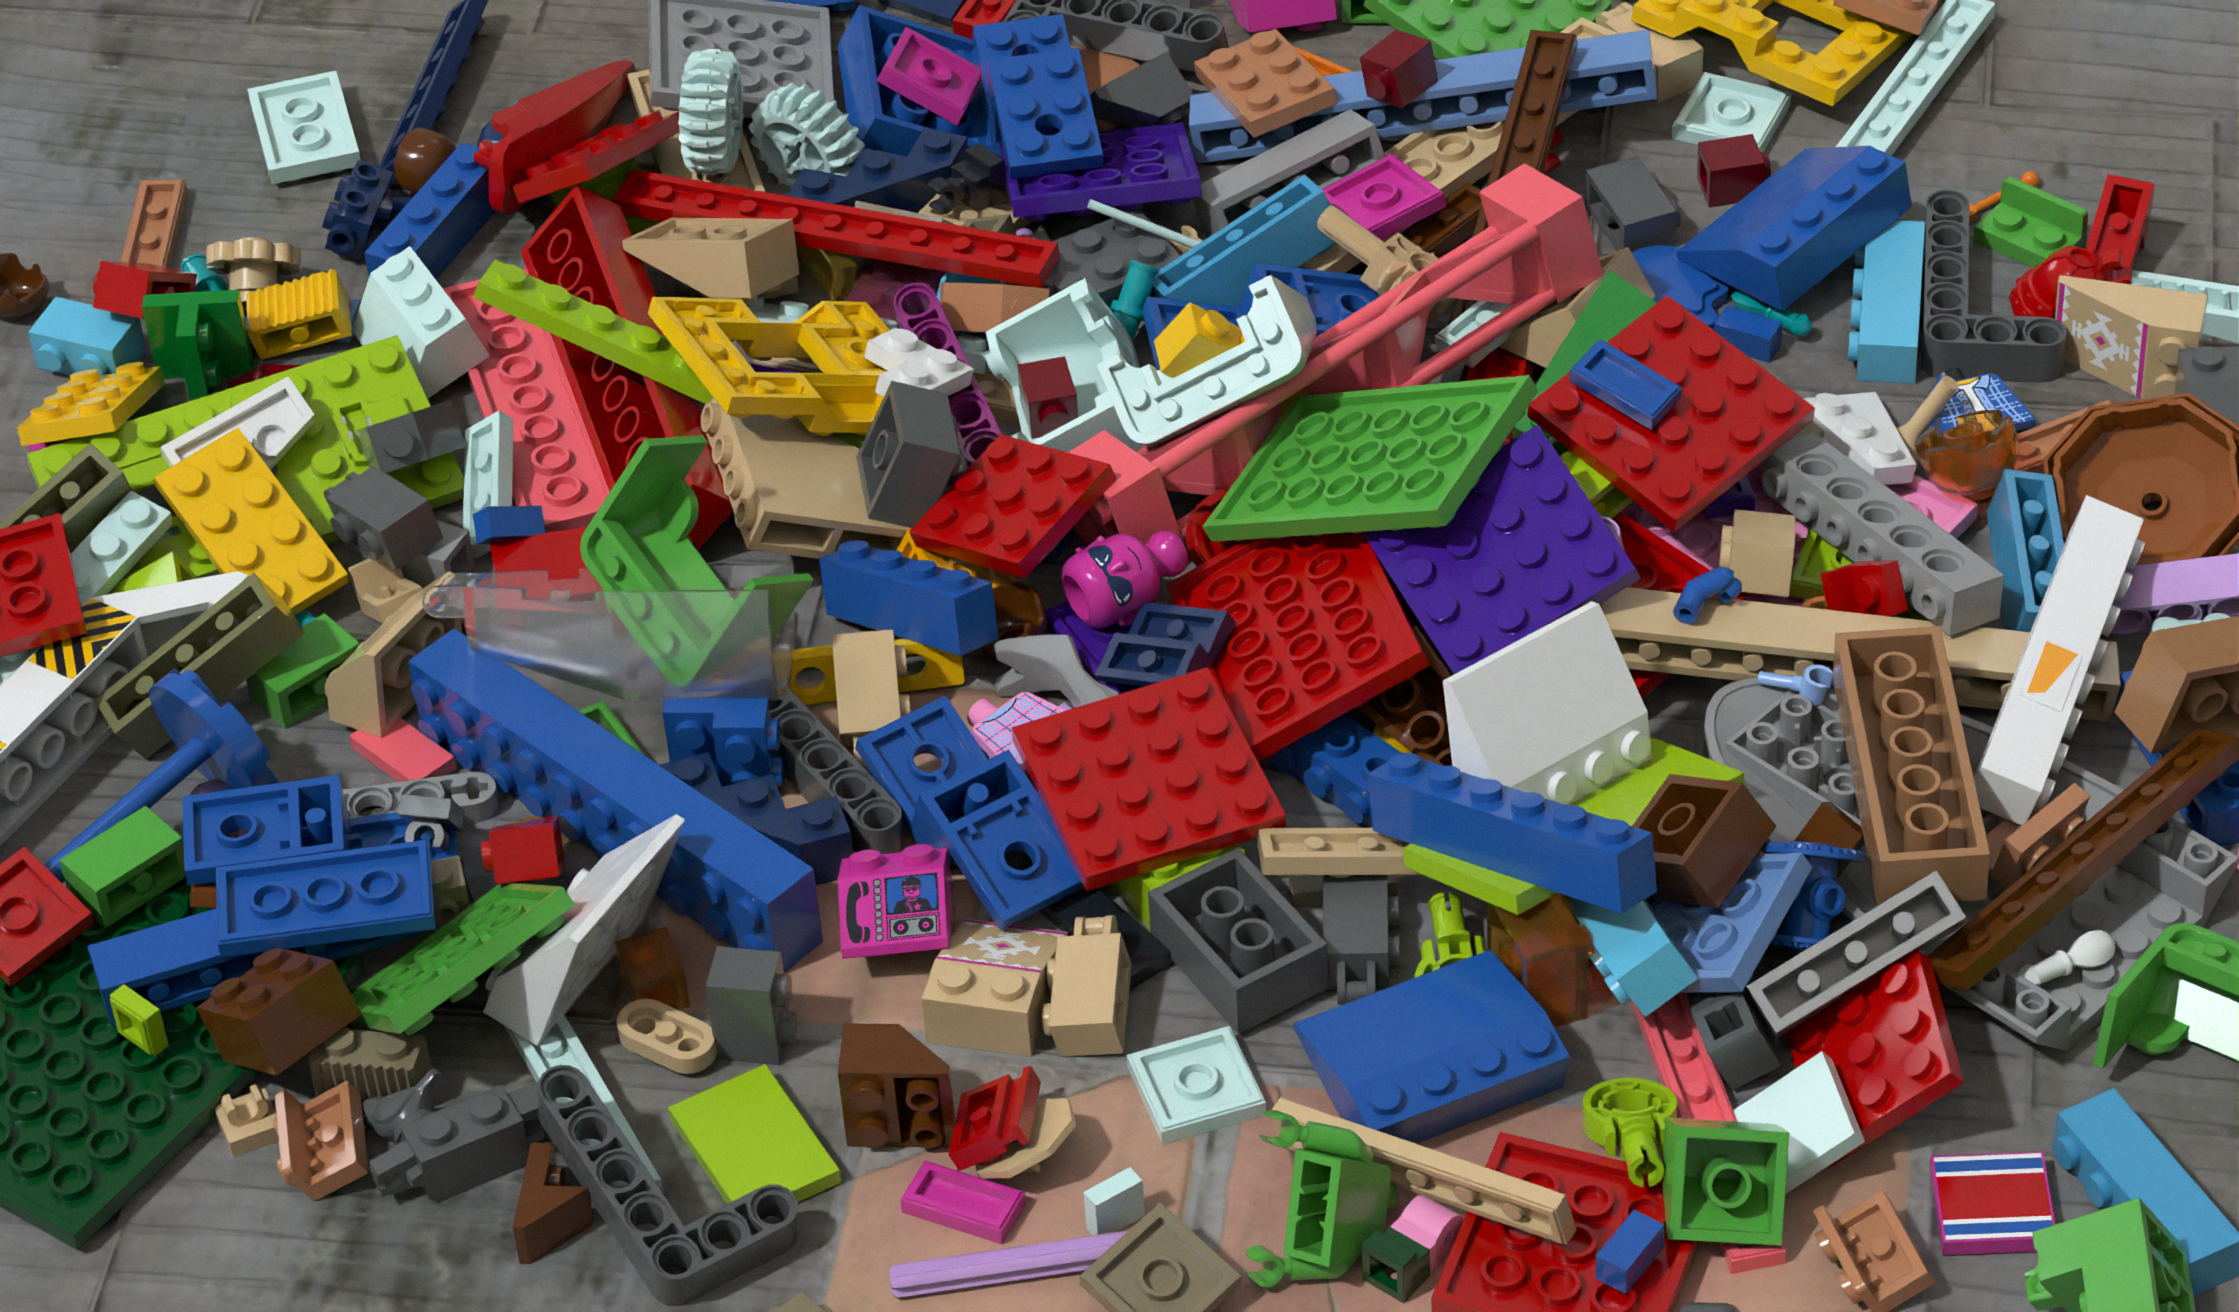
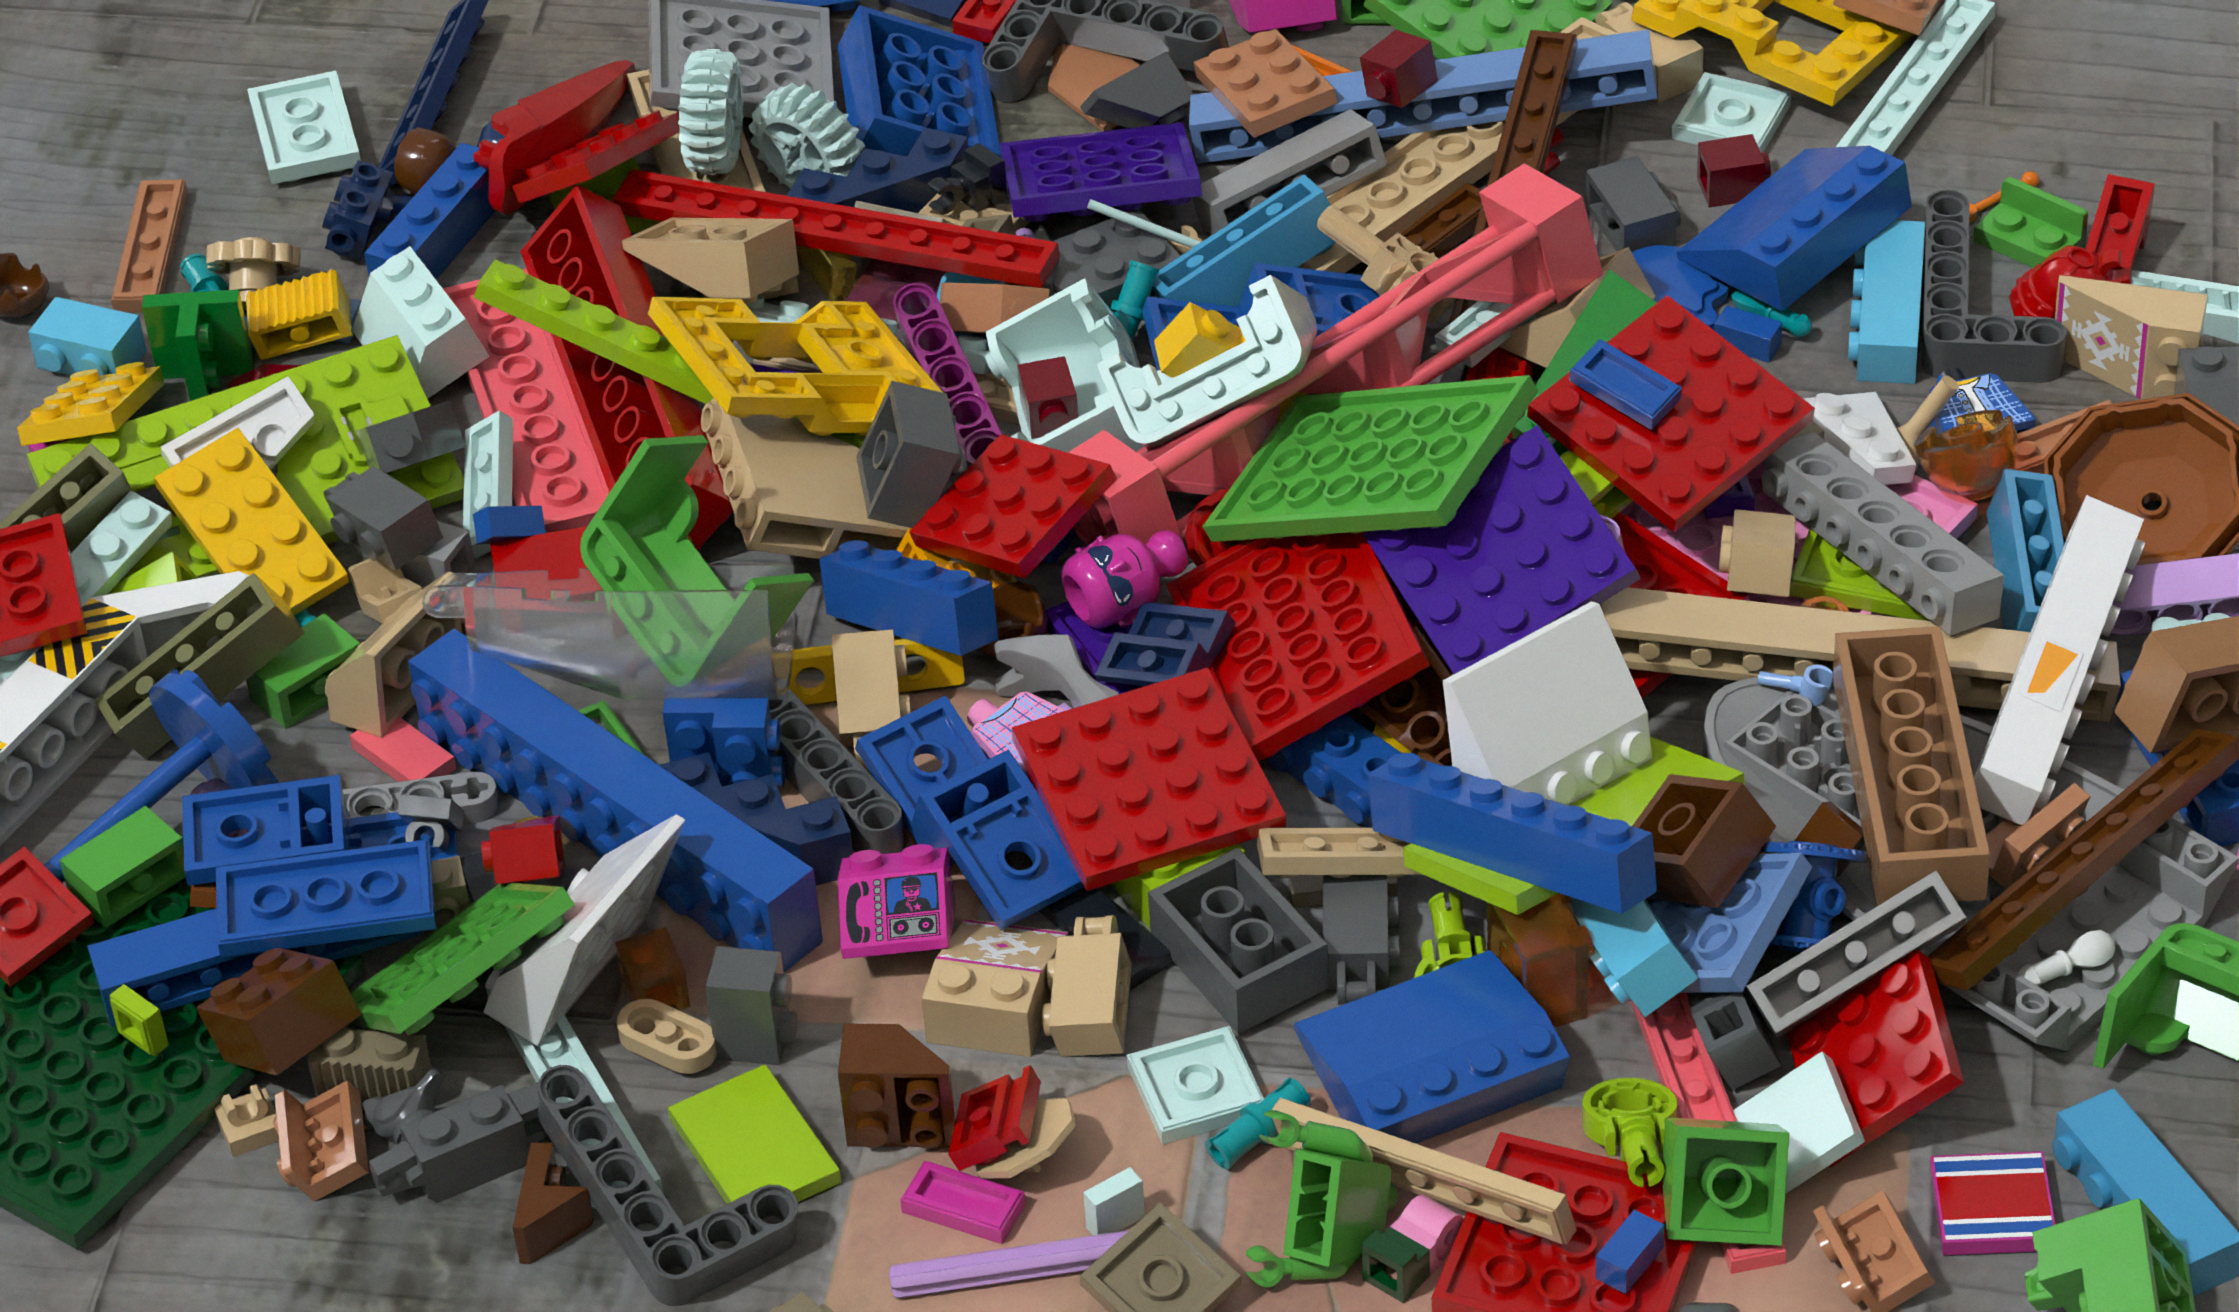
(121, 285): red brick -> none
(916, 363): white plate -> none
(931, 75): dark pink tile -> none
(1037, 91): blue bracket -> none
(1244, 1132): none -> teal pin
(1385, 197): dark pink tile -> none
(1701, 588): blue arm -> none
(1865, 588): red bracket -> none

